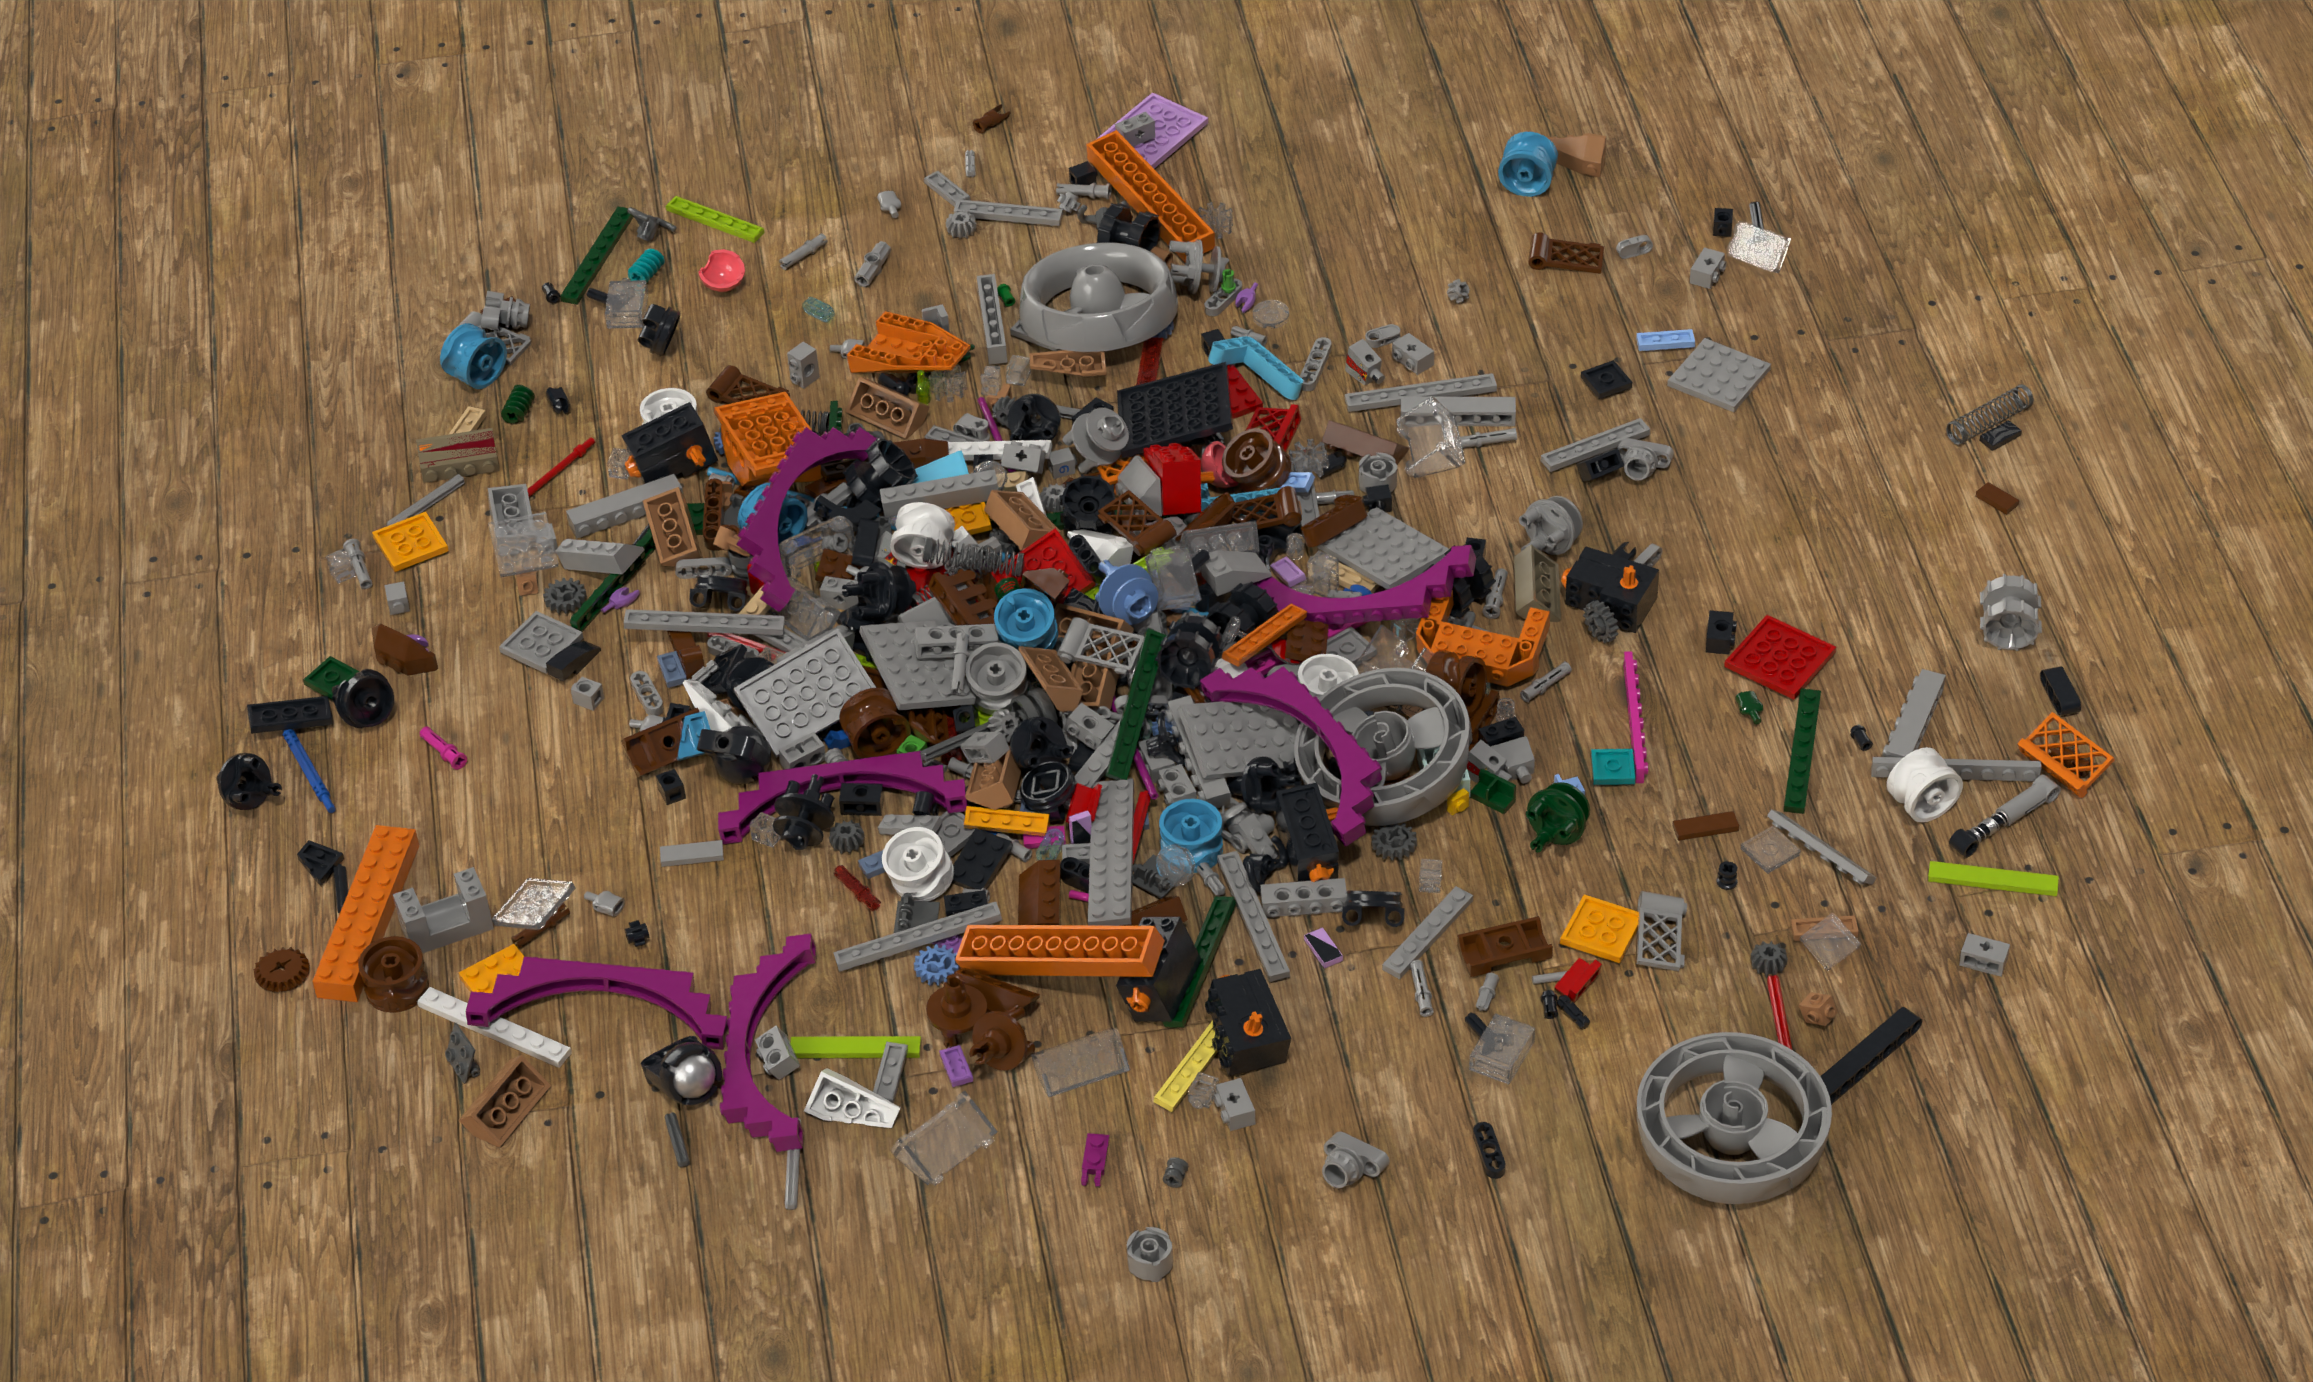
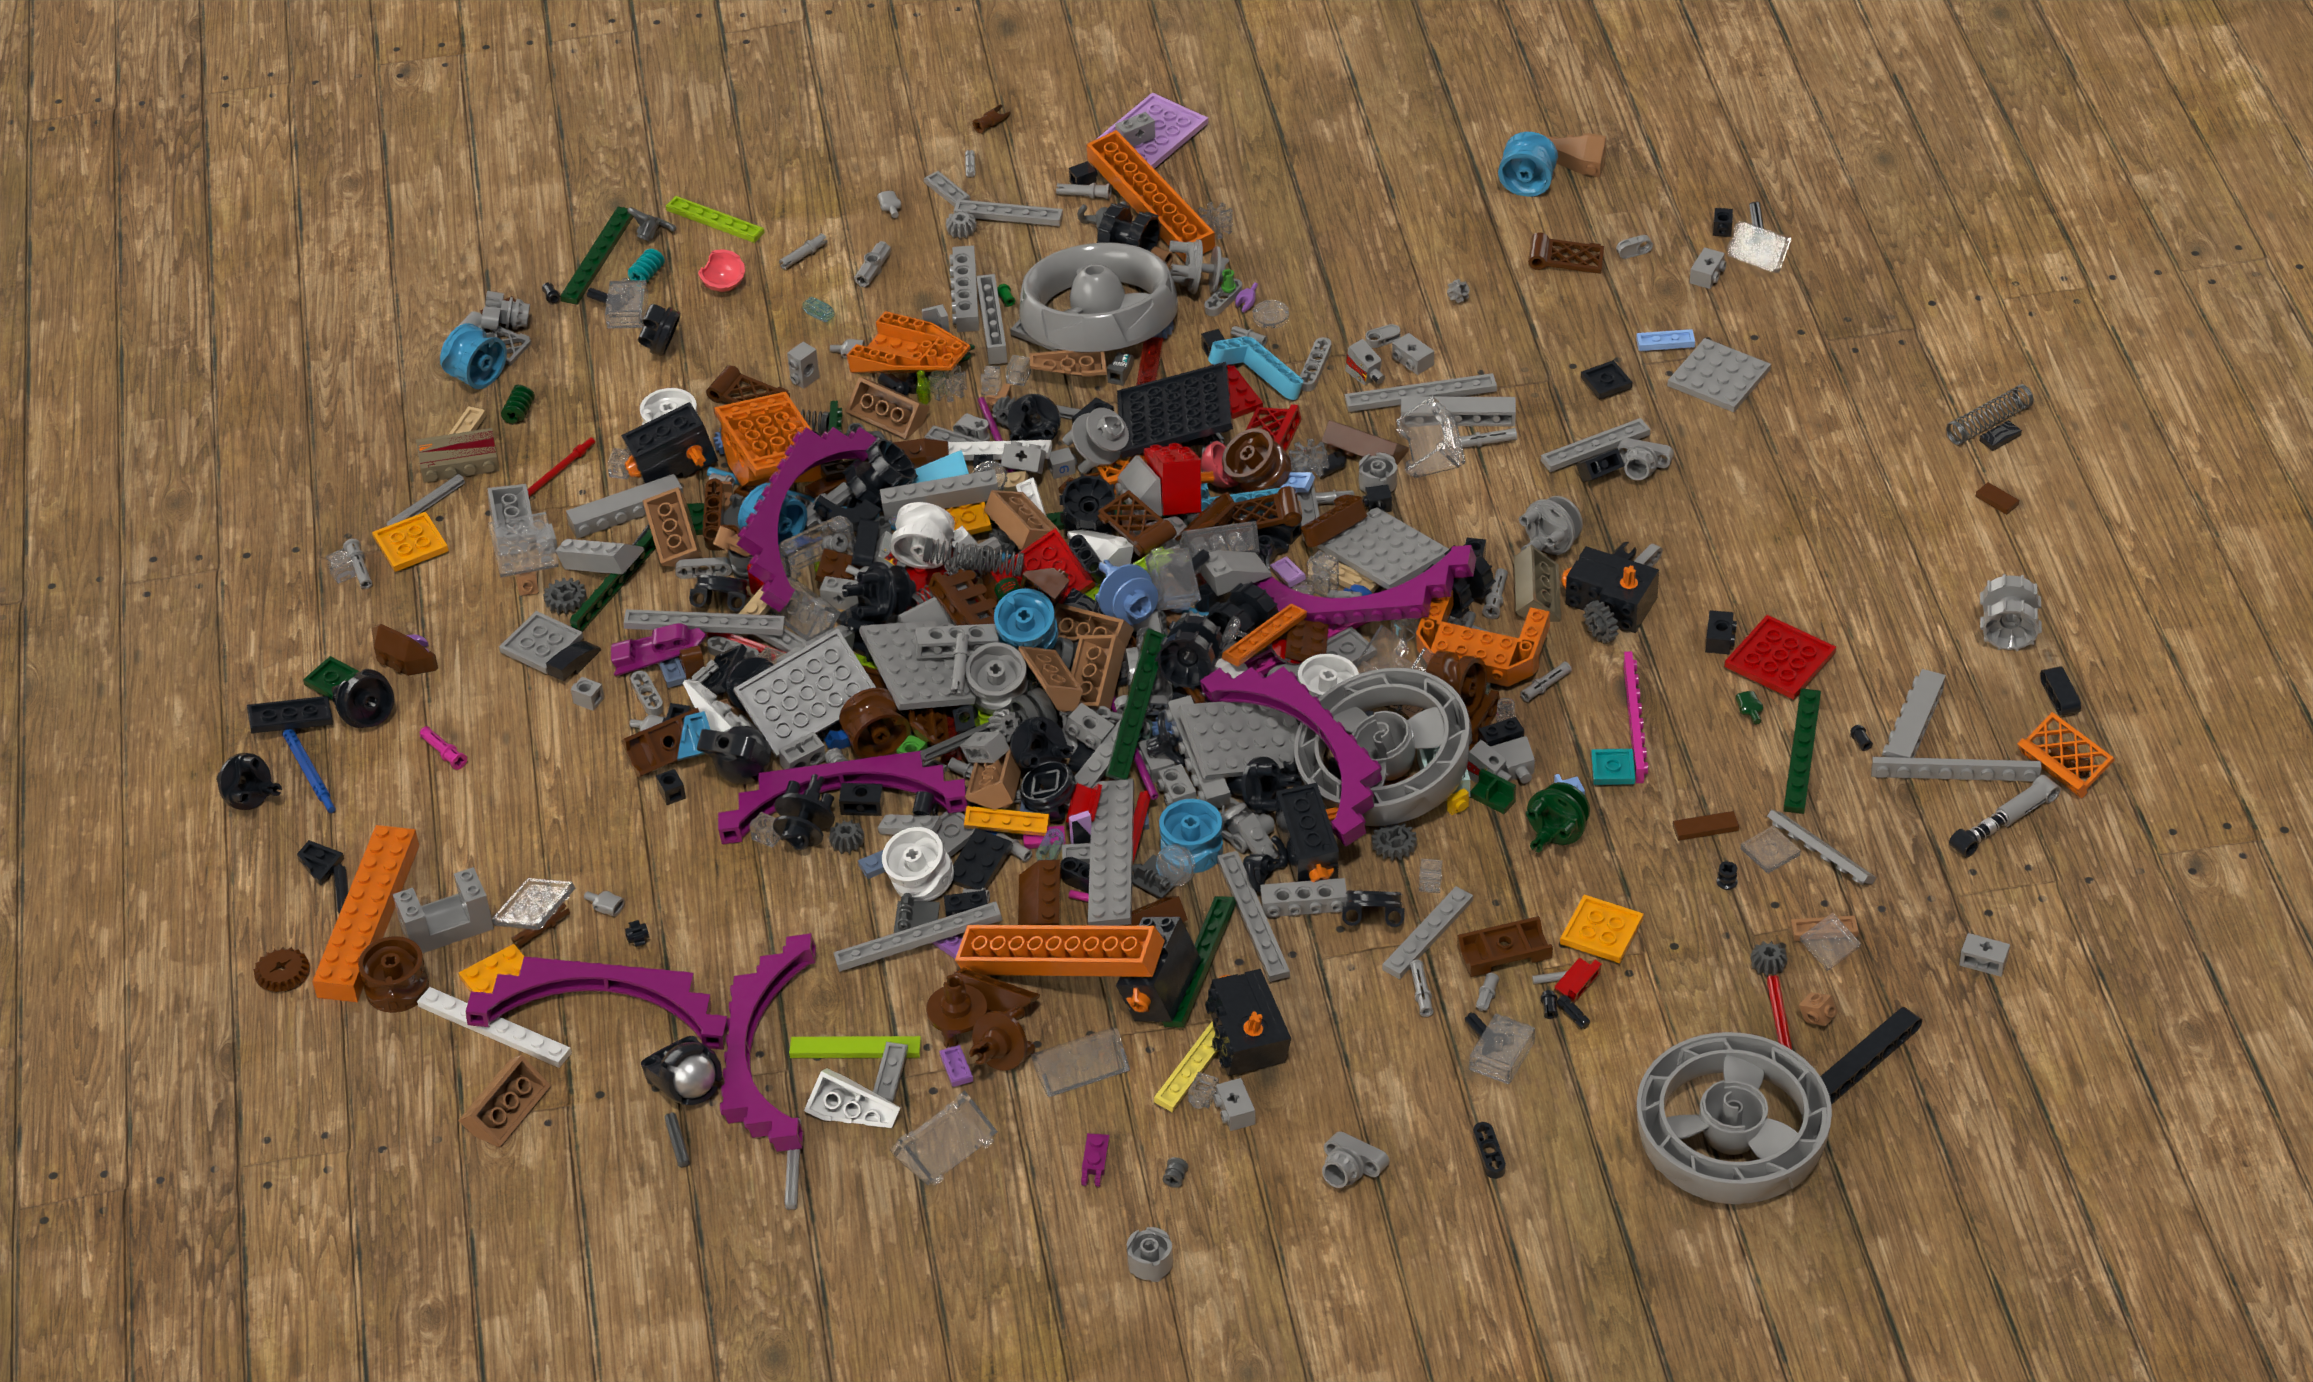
(397, 598): light grey brick -> none
(461, 1054): dark grey hinge -> none
(558, 400): black piece -> none
(621, 599): medium lavender hand -> none
(661, 646): none -> magenta panel
(691, 853): light grey tile -> none
(777, 1053): light grey brick -> none
(861, 892): clear red pin -> none
(935, 964): medium blue gear -> none
(965, 289): none -> light grey brick
(1050, 497): light grey gear -> none
(1068, 202): light grey gear -> none
(1080, 634): light grey piece -> none
(1120, 366): none -> dark grey leg
(1211, 879): light grey axle -> none
(1298, 546): clear bush -> none
(1323, 948): tile -> none
(1661, 909): light grey piece -> none
(1924, 784): white piece -> none
(1993, 878): lime tile -> none

